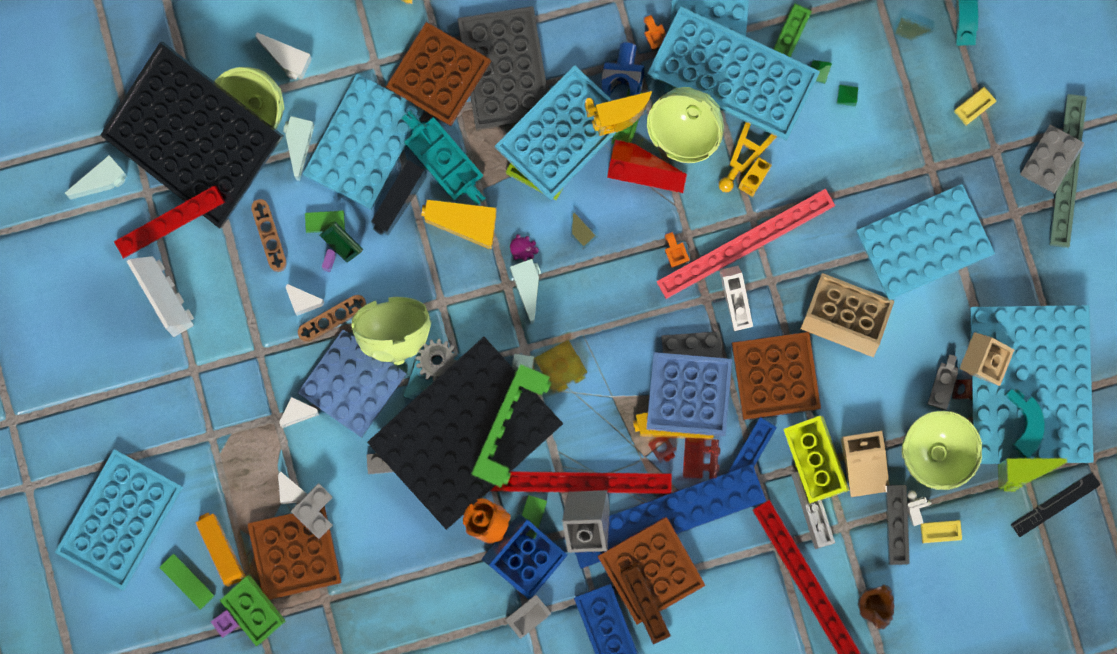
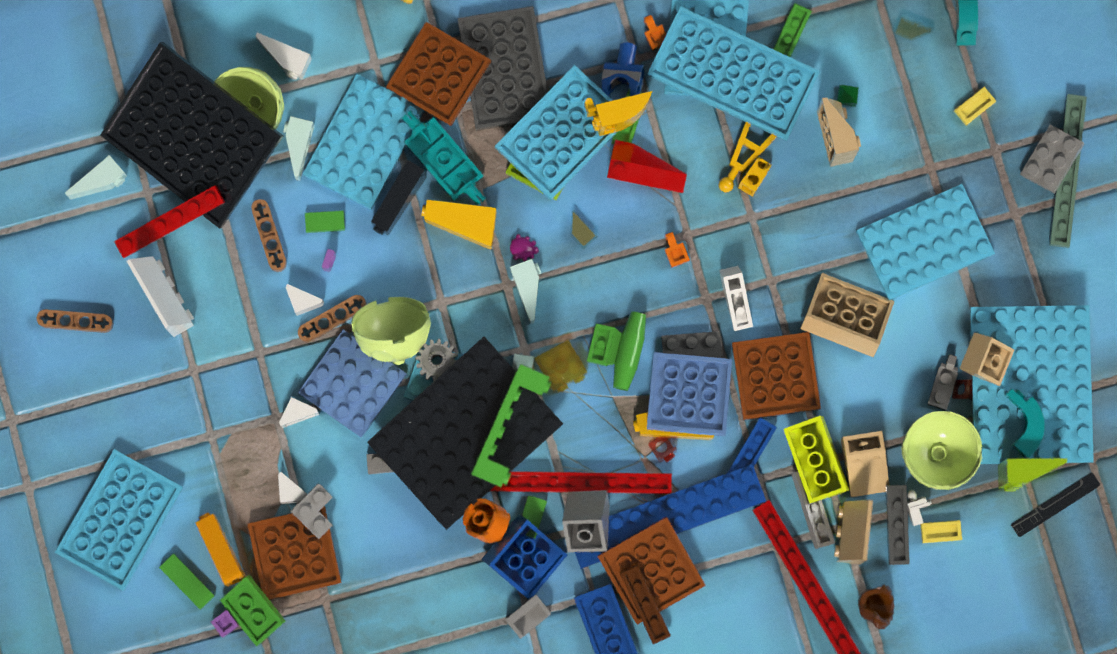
(75, 321): none -> medium nougat beam
(341, 242): dark green tile -> none
(619, 348): none -> bright green plate
(686, 124): yellowish green rock -> none
(695, 456): clear red plate -> none
(745, 244): coral plate -> none
(824, 68): green slope -> none
(837, 134): none -> tan slope
(853, 531): none -> tan slope

